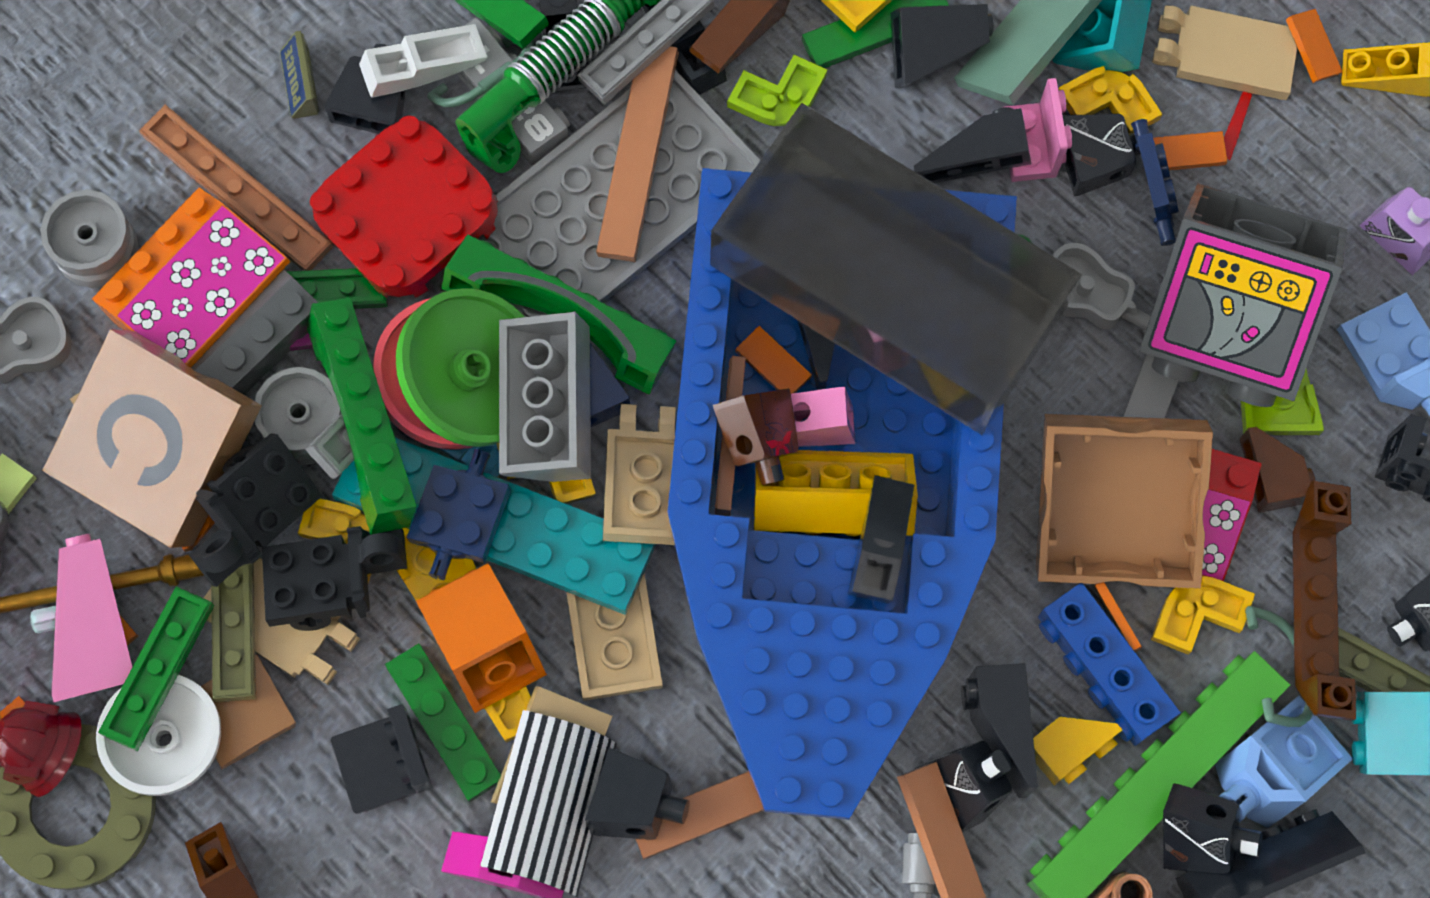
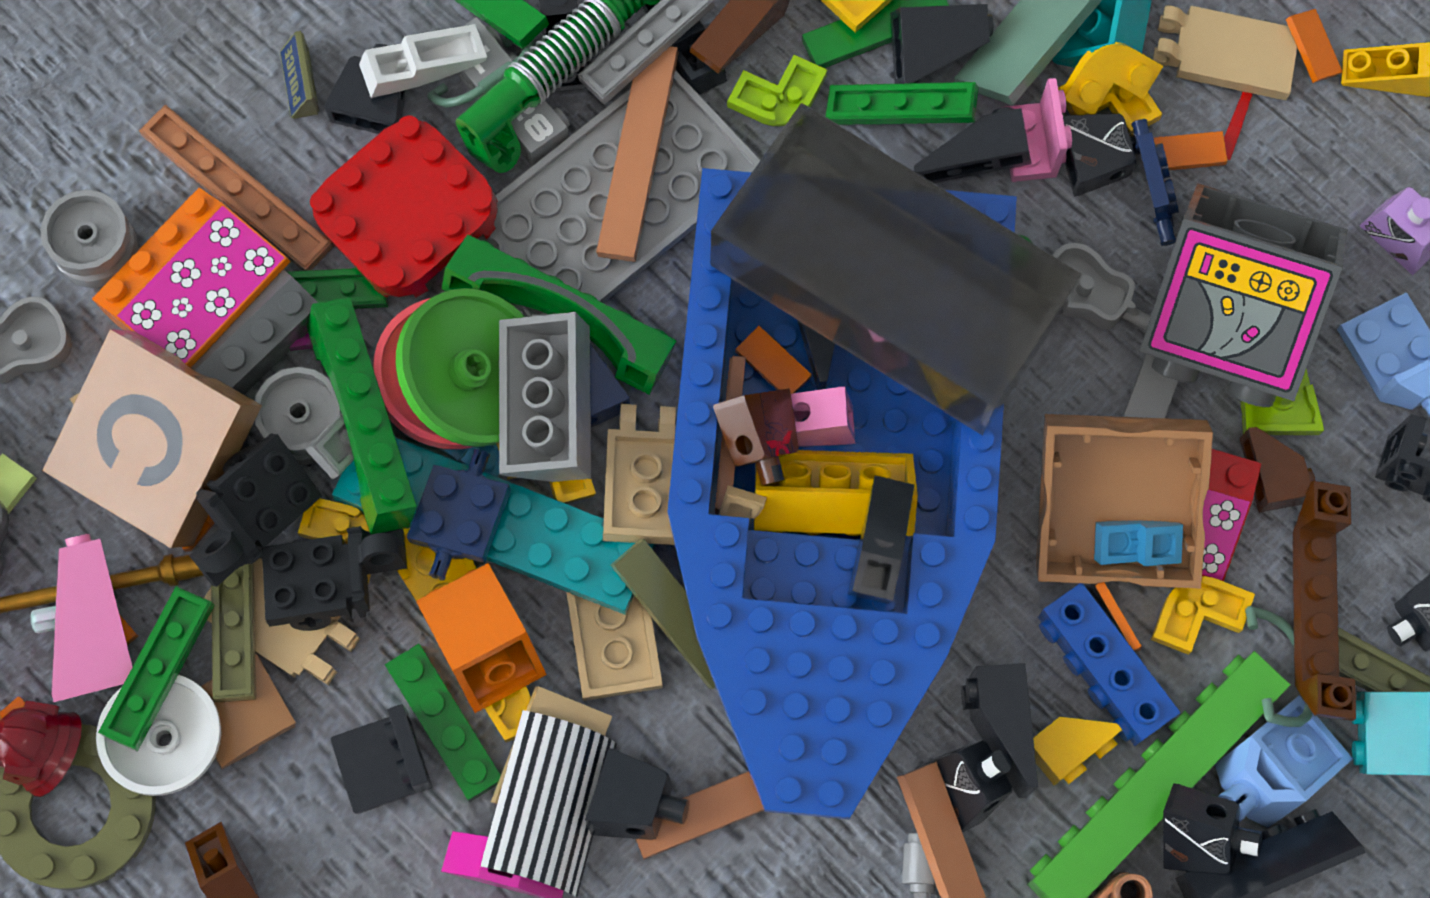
(664, 601): none -> olive tile
(741, 503): none -> tan tile
(902, 103): none -> green tile
(1105, 66): none -> yellow plate
(1138, 541): none -> dark azure slope

